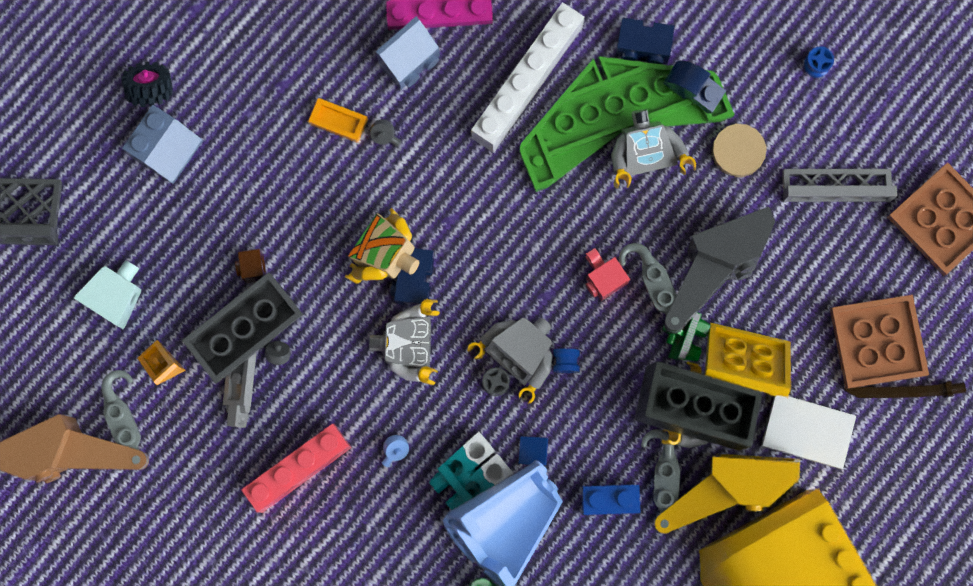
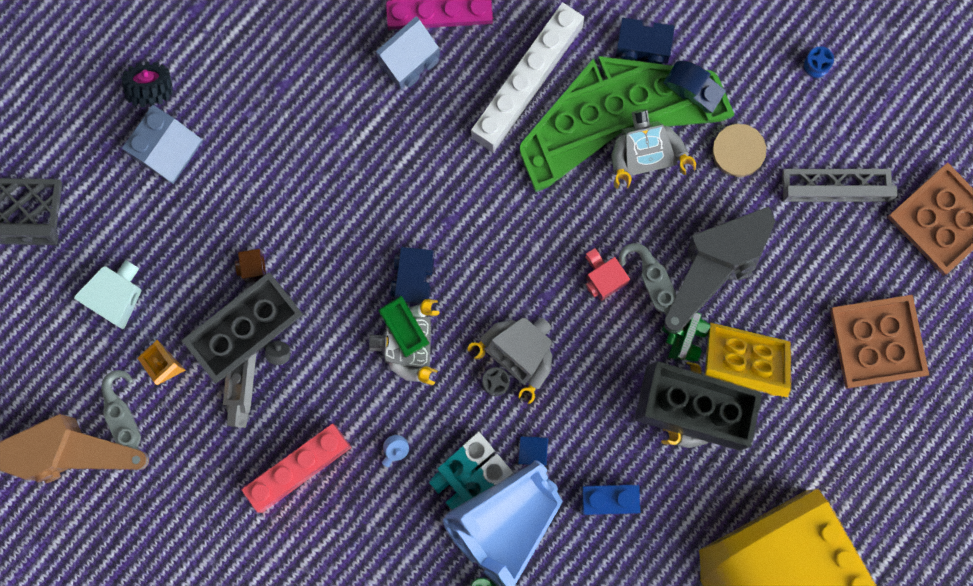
(338, 120): light orange tile -> none
(383, 132): dark grey piece -> none
(383, 250): torso -> none
(404, 326): none -> green tile
(566, 361): blue wheel -> none
(733, 481): yellow slope -> none
(808, 431): white tile -> none
(946, 389): dark brown sword -> none

